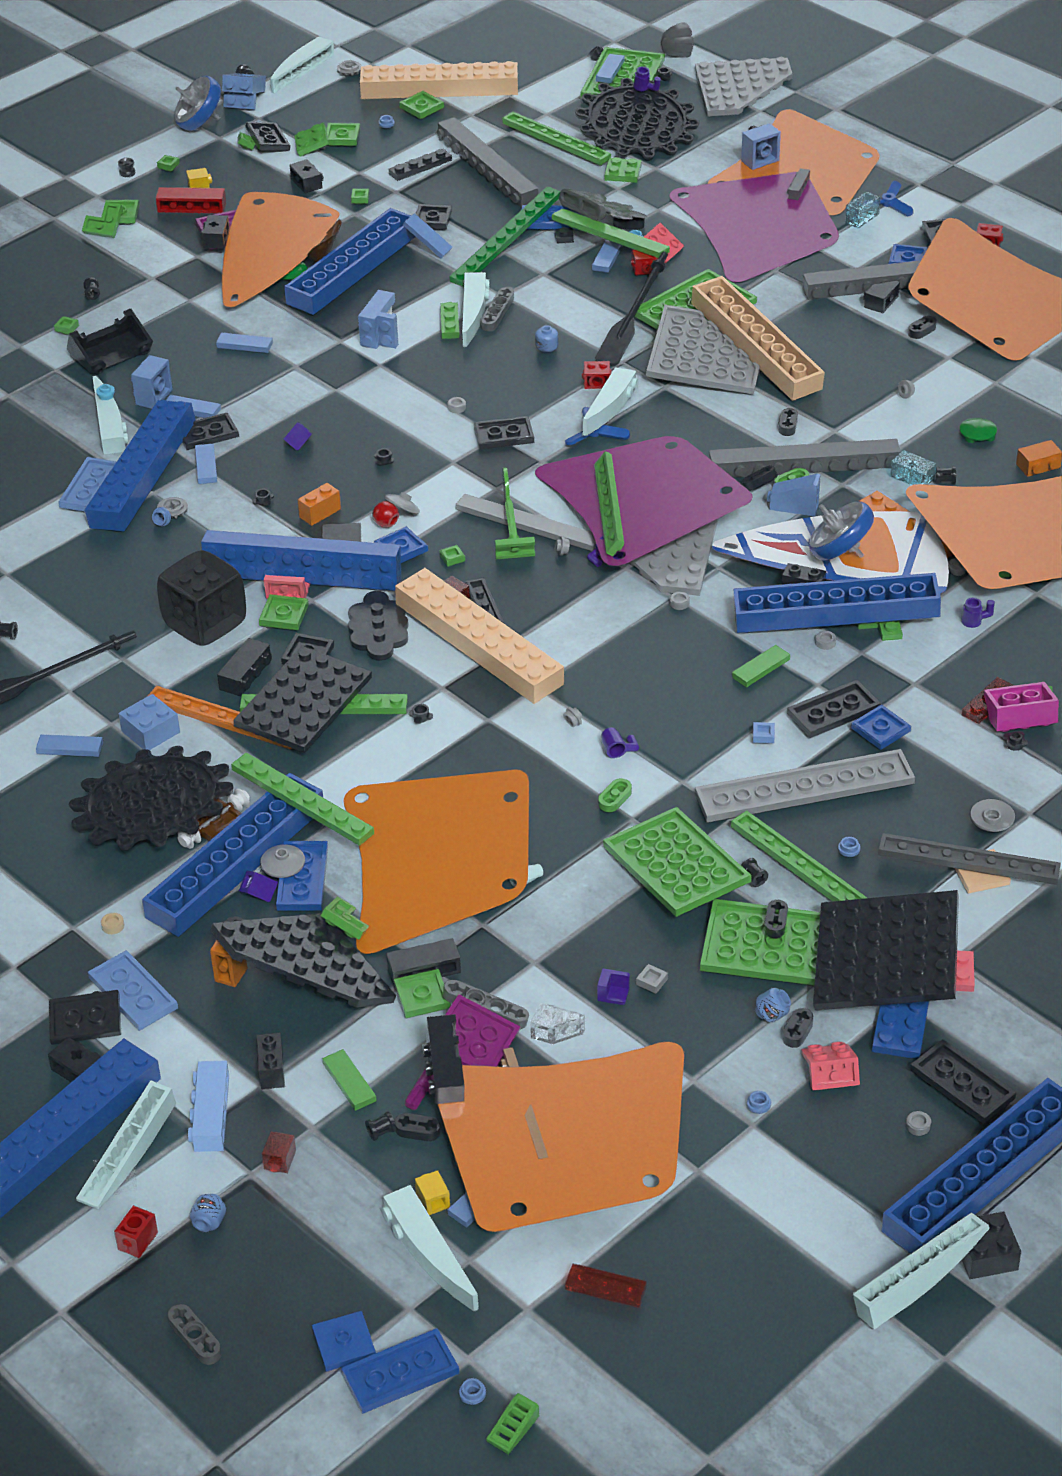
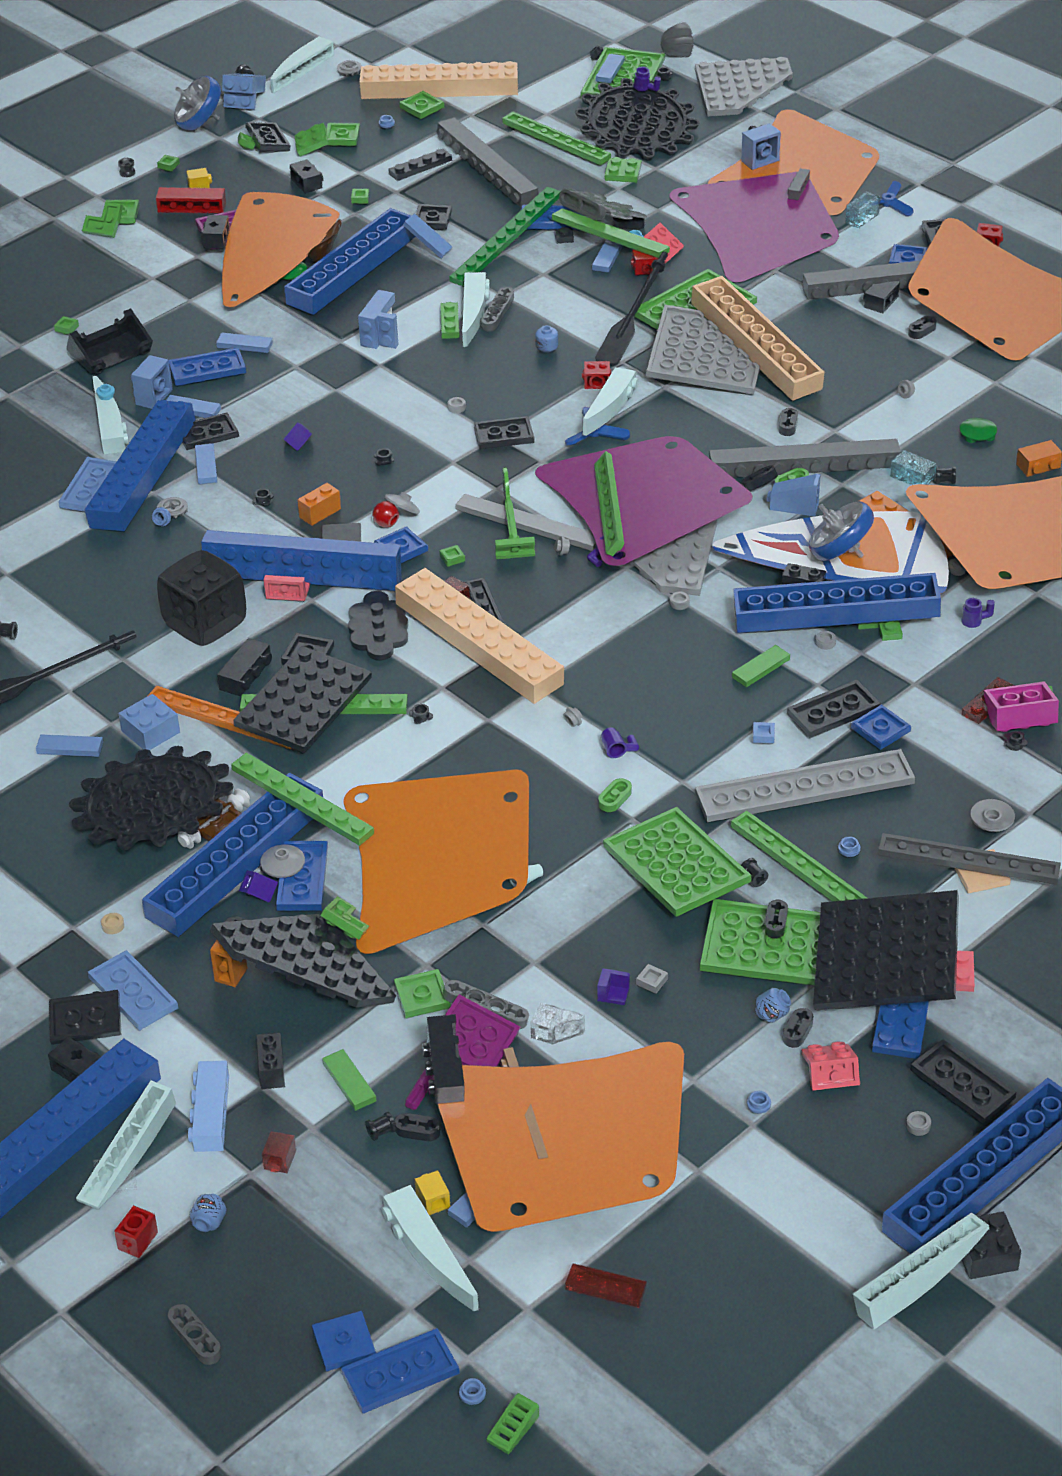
(91, 288): black bush -> none
(207, 366): none -> blue plate
(283, 612): bright green plate -> none
(424, 958): black brick -> none

